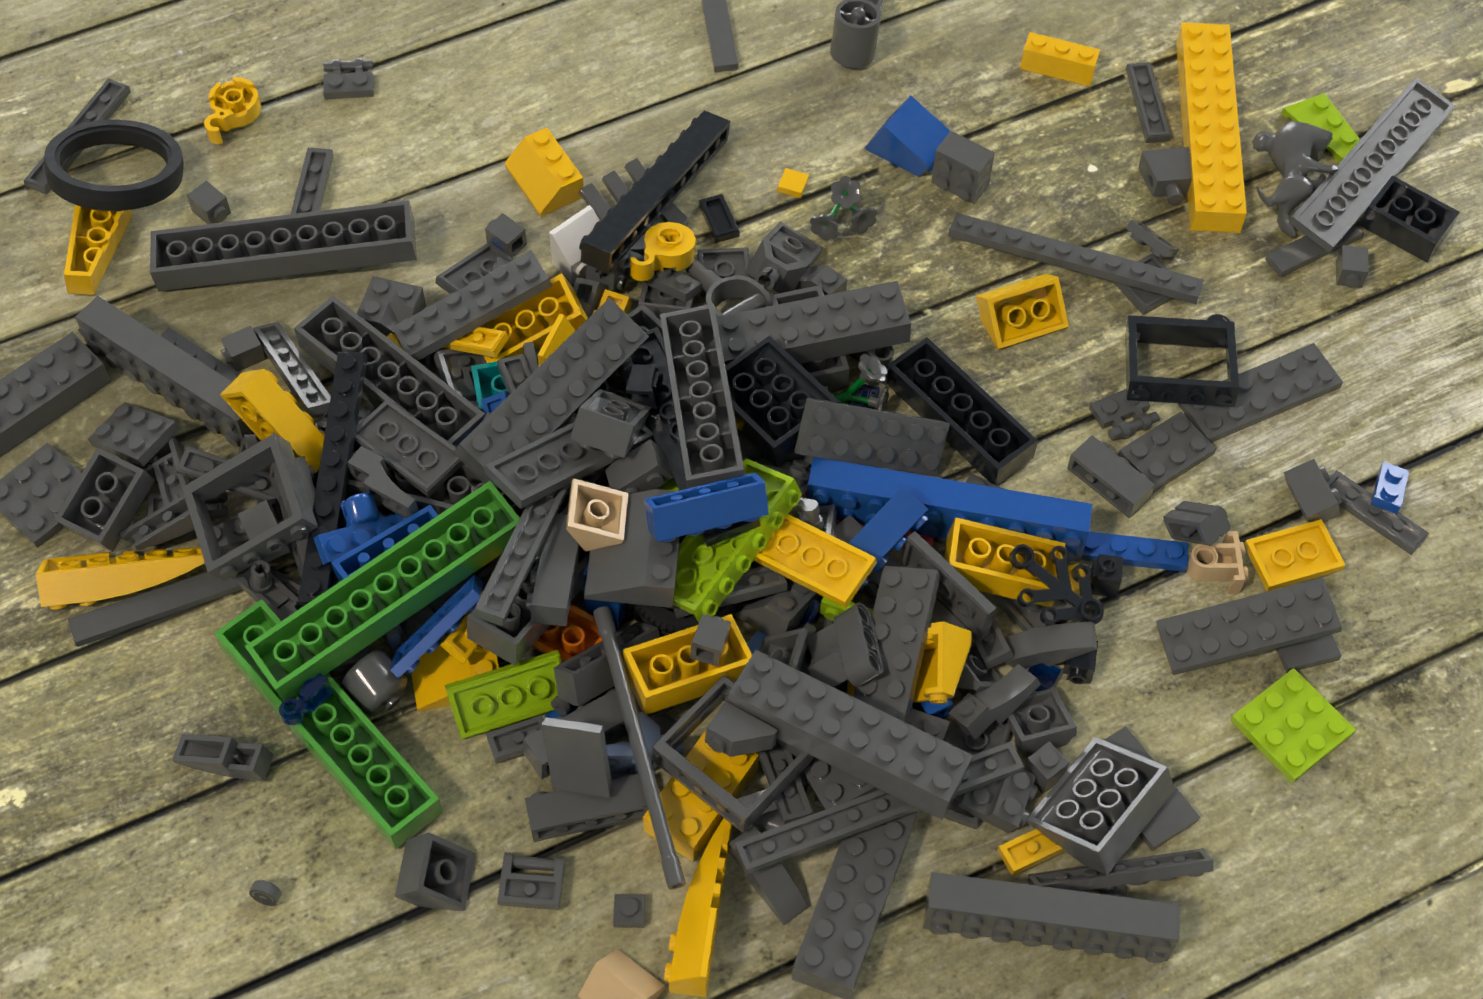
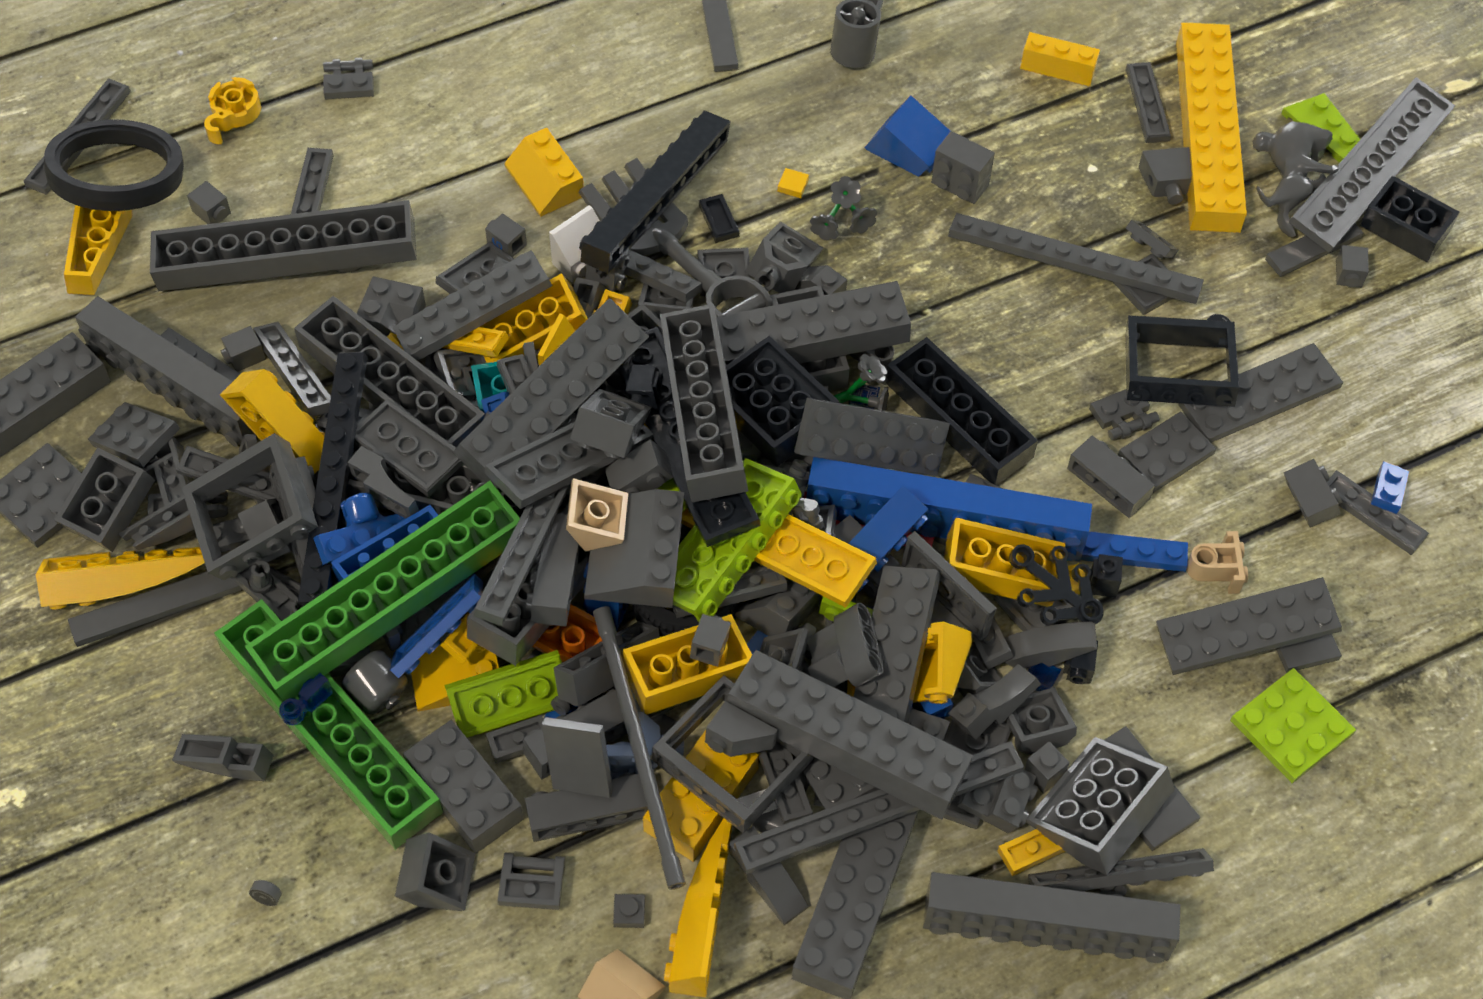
(466, 785): none -> dark grey brick
(664, 247): yellow piece -> none
(706, 507): blue brick -> none
(812, 613): tile -> none
(1023, 310): yellow slope -> none
(1197, 522): dark grey brick -> none
(1294, 555): yellow plate -> none

